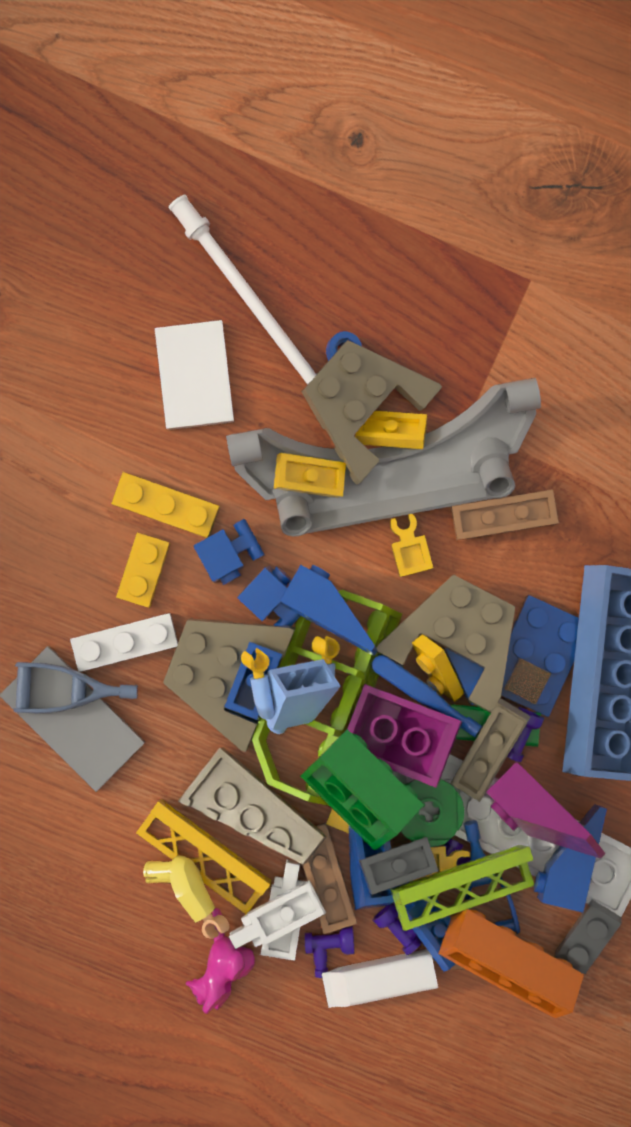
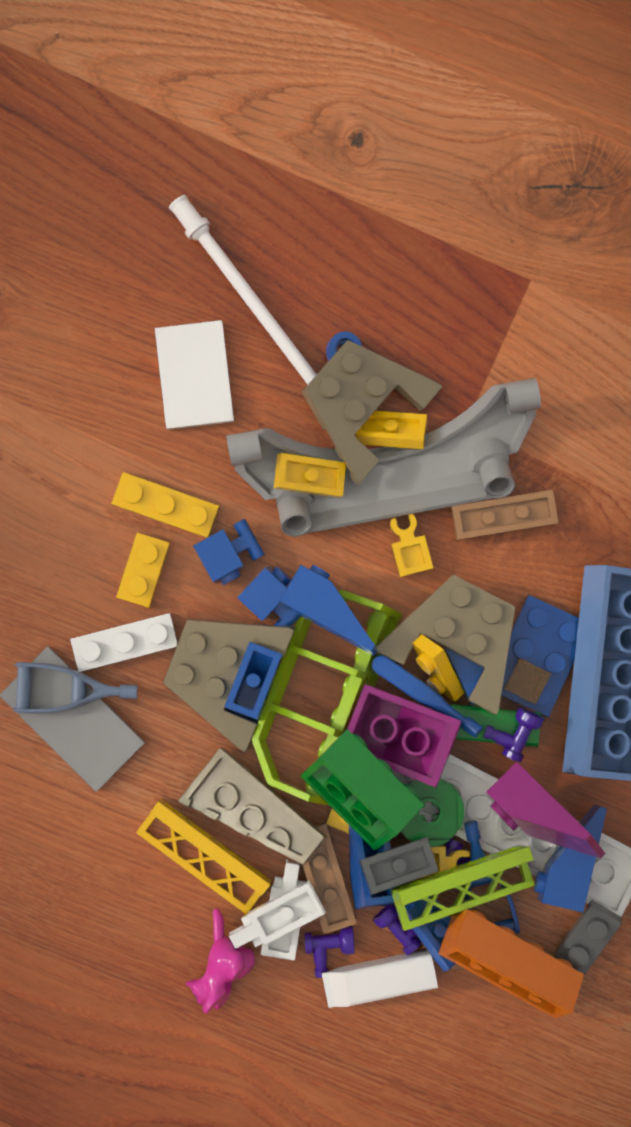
(189, 890): light yellow arm -> none
(293, 692): light blue torso -> none
(490, 749): dark tan tile -> none

